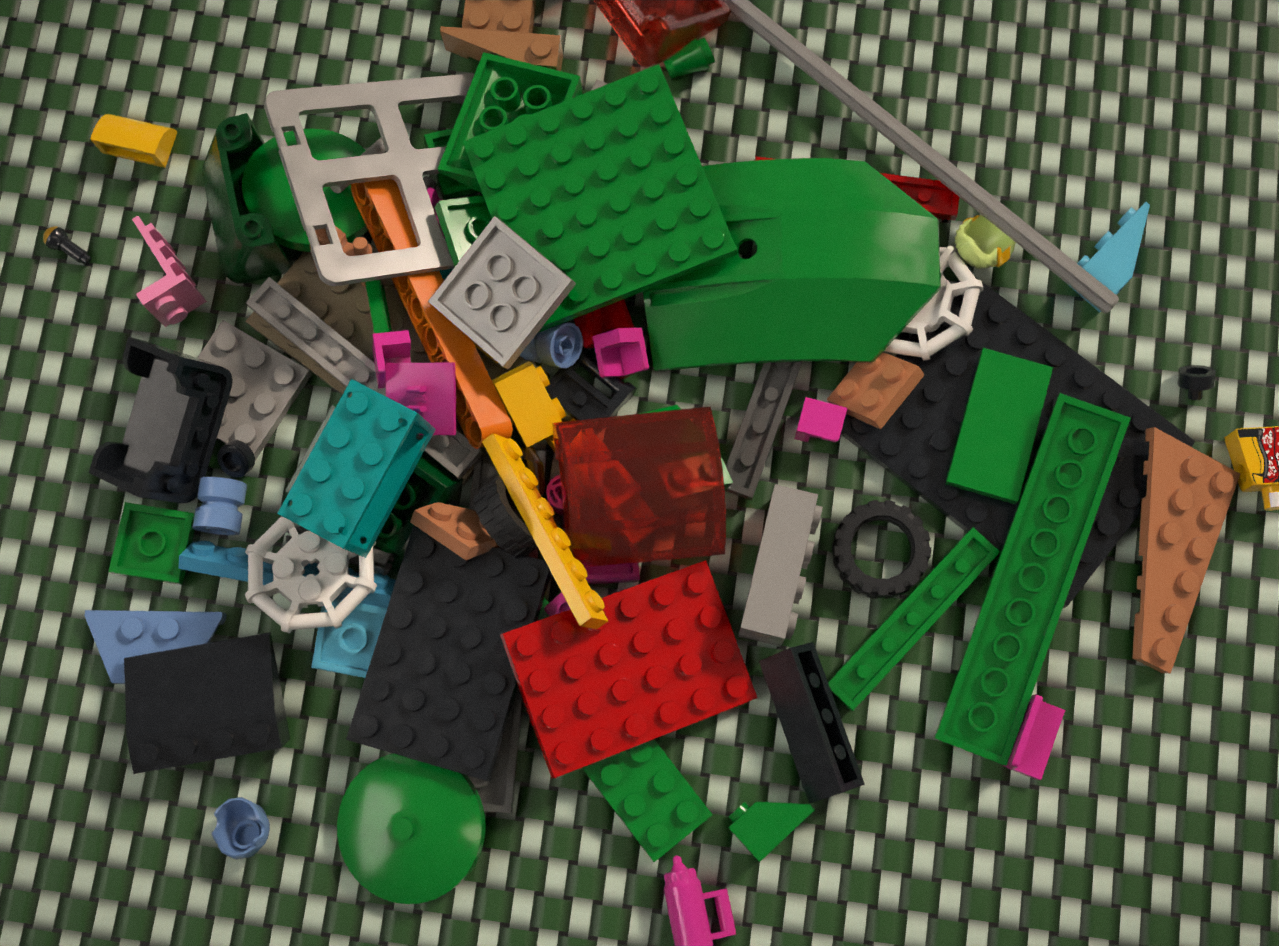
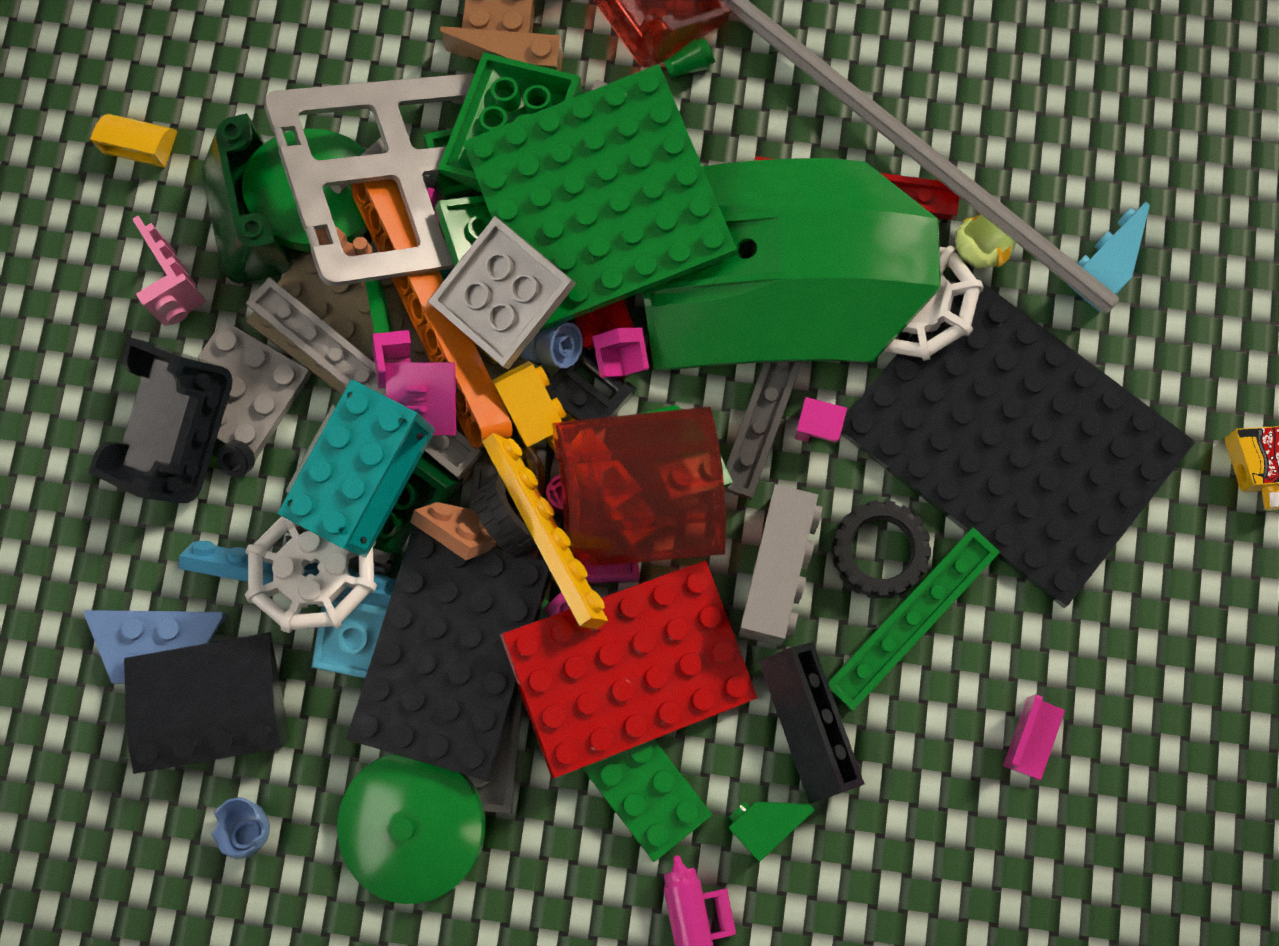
(57, 239): black piece -> none
(151, 543): green plate -> none
(219, 506): medium blue wheel -> none
(876, 389): nougat plate -> none
(999, 426): green tile -> none
(1032, 579): green plate -> none
(1177, 538): nougat wing -> none
(1196, 379): black tile -> none

